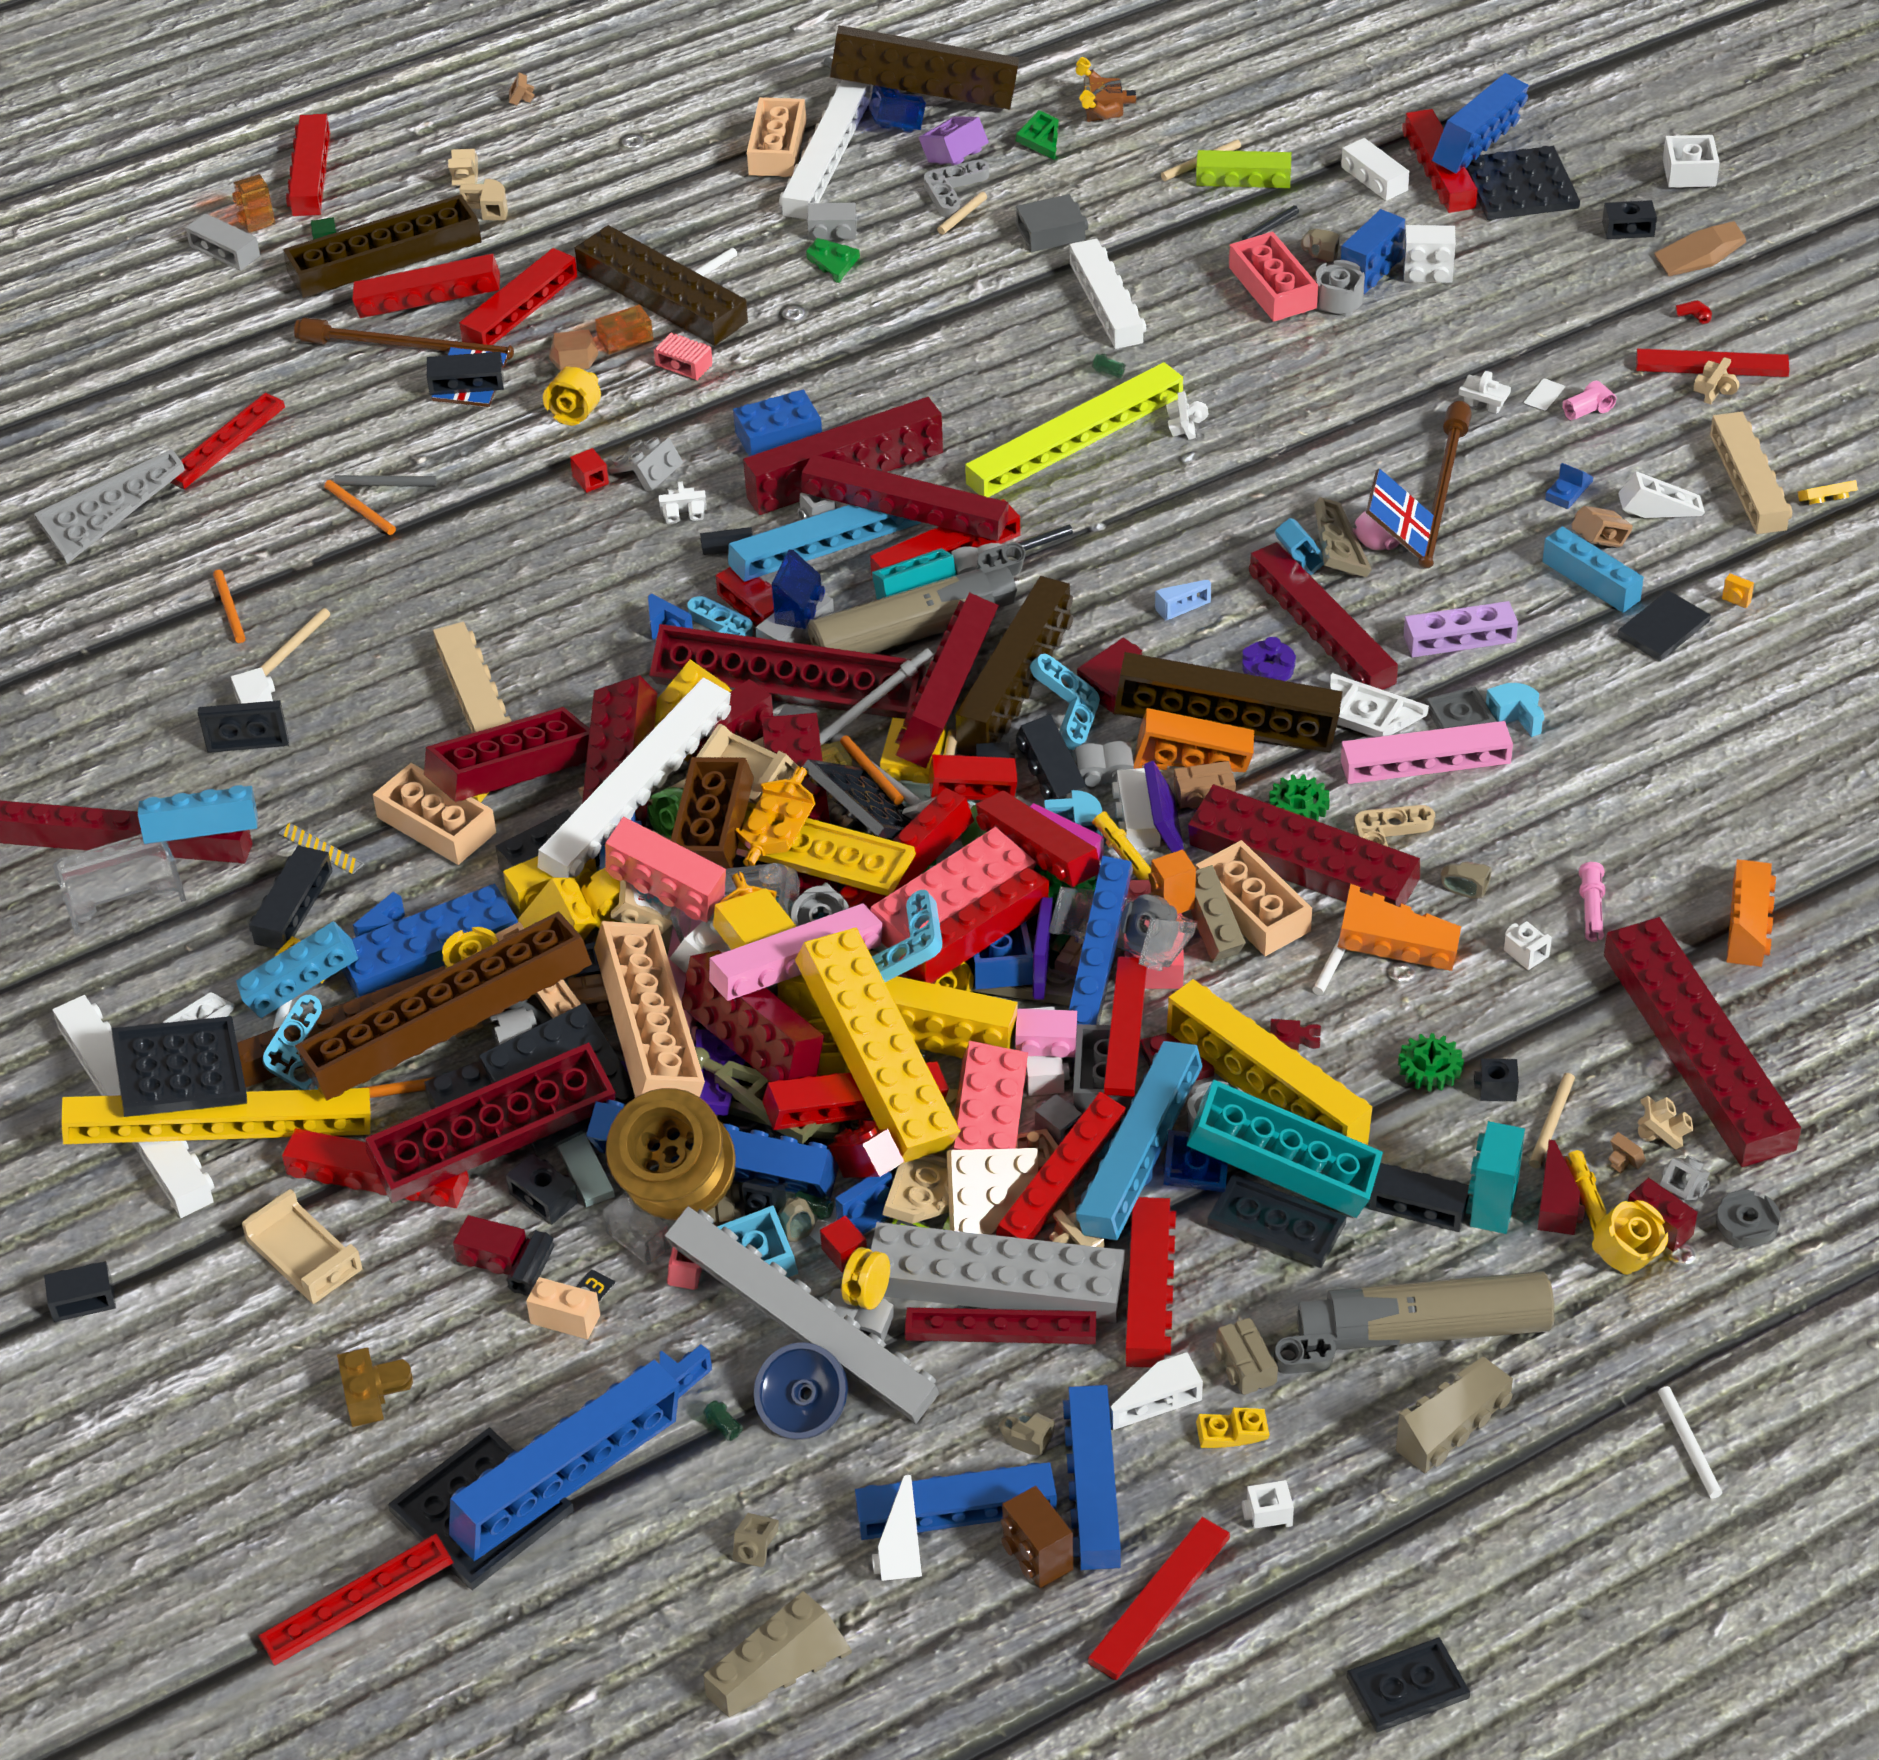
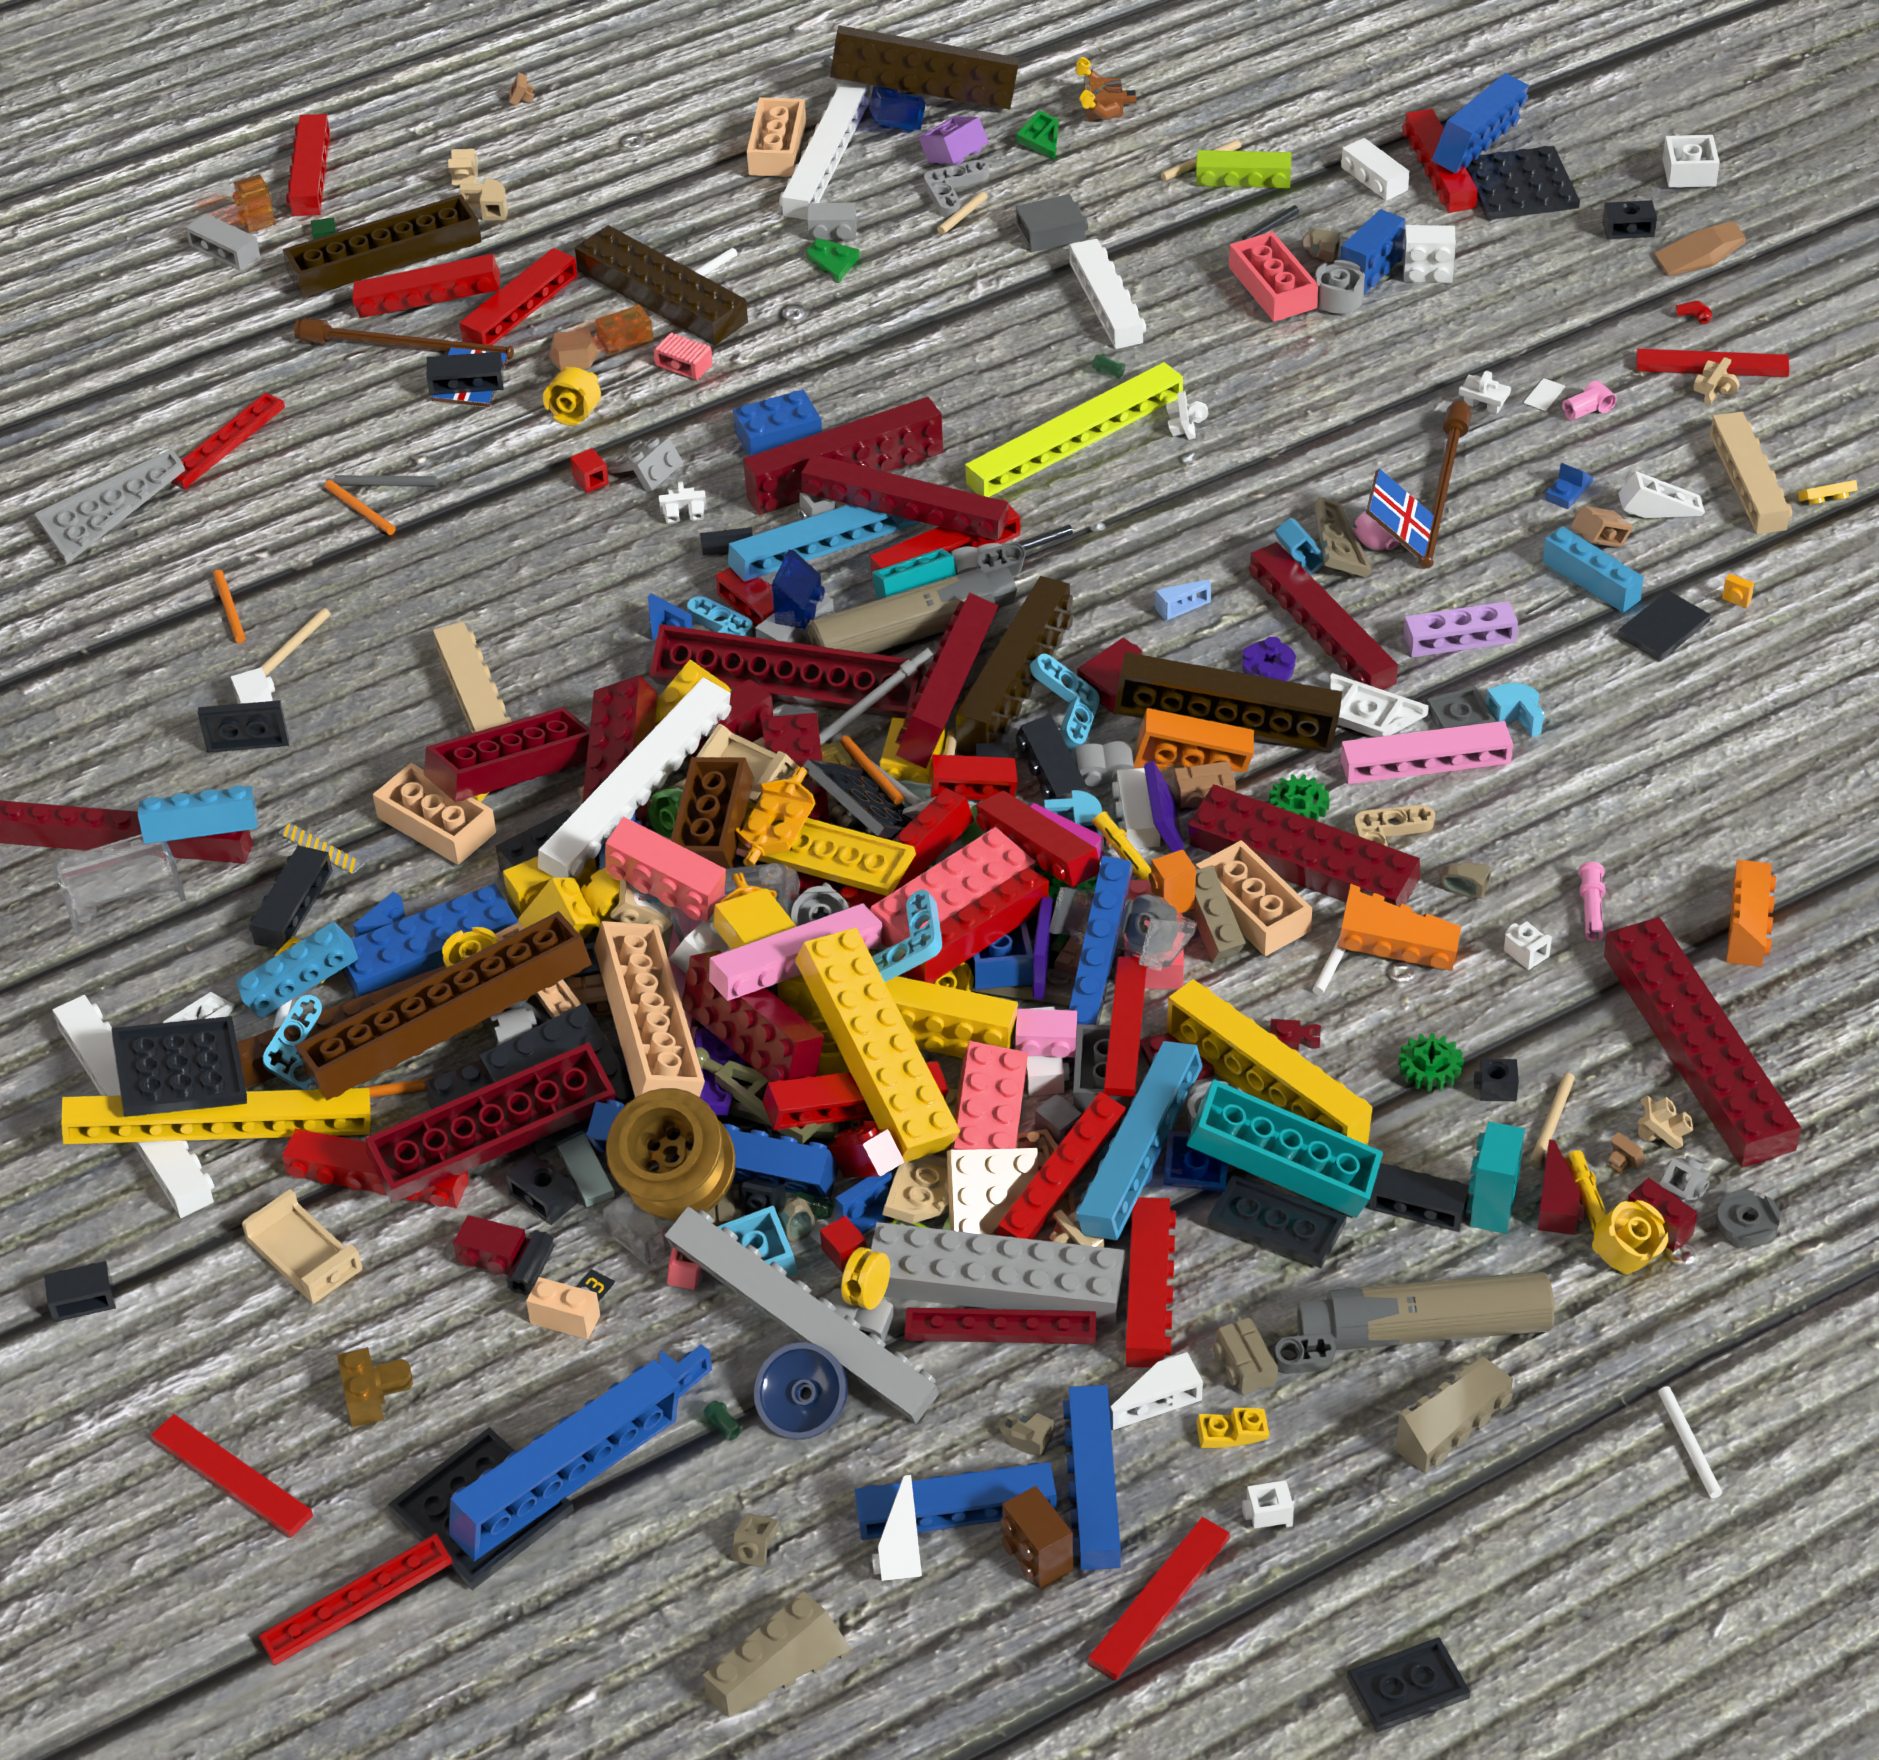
(232, 1475): none -> red tile

